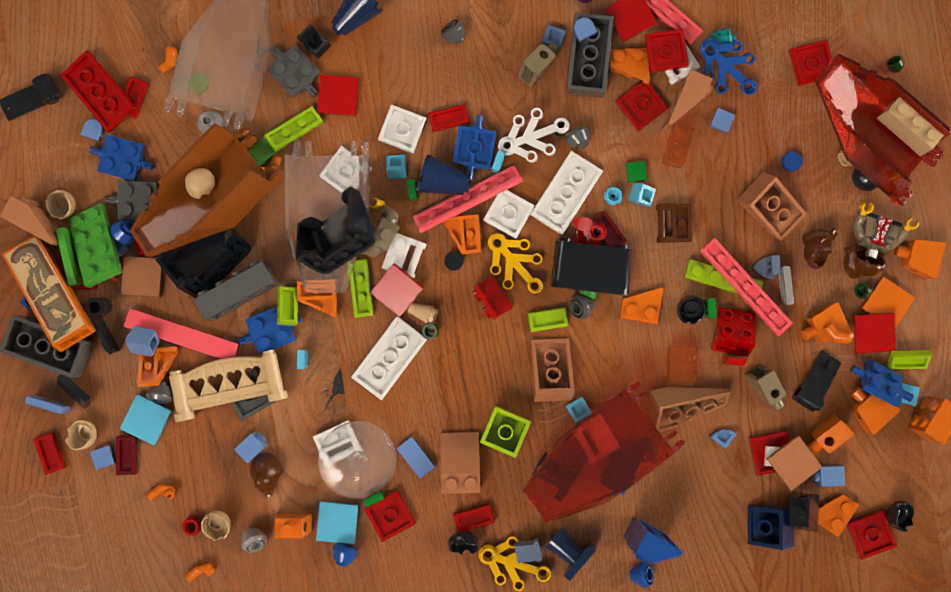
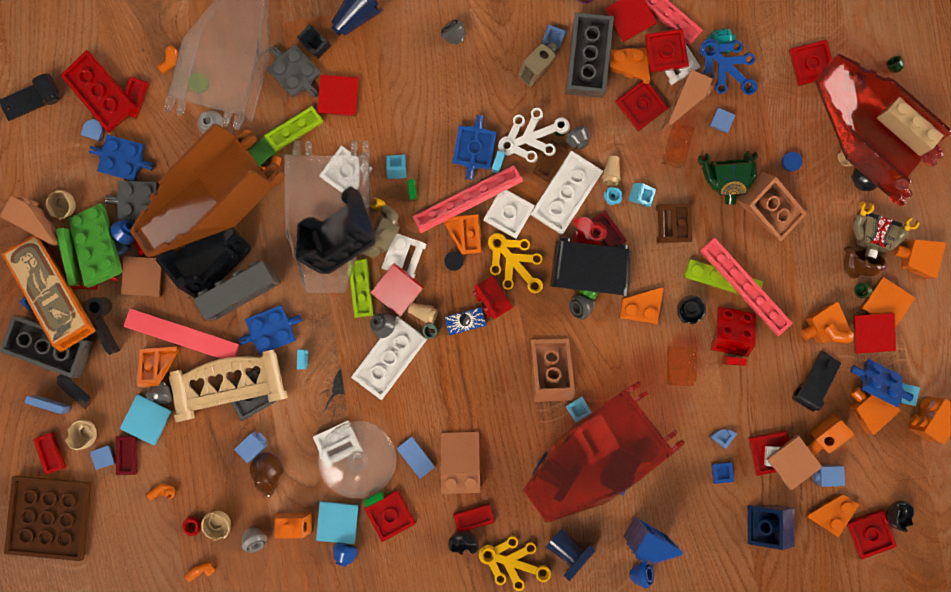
(47, 518): none -> reddish brown plate
(142, 341): medium blue brick -> none
(199, 182): tan hair -> none
(287, 306): lime tile -> none
(321, 301): orange wing -> none
(382, 325): none -> dark grey cone
(402, 129): white tile -> none
(441, 178): dark blue cone -> none
(448, 118): red tile -> none
(465, 321): none -> tile
(505, 431): lime brick -> none
(529, 550): sand blue tile -> none
(548, 164): none -> reddish brown tile
(548, 319): lime tile -> none
(584, 28): medium blue tile -> none
(612, 171): none -> tan cone
(636, 171): green tile -> none
(676, 404): medium nougat wedge -> none
(710, 308): green tile -> none
(722, 472): none -> blue tile
(730, 176): none -> dark green torso
(766, 385): dark tan torso -> none
(768, 267): sand blue tile -> none
(785, 286): light grey tile -> none
(804, 511): black torso -> none
(818, 246): reddish brown hair -> none
(909, 359): lime tile -> none

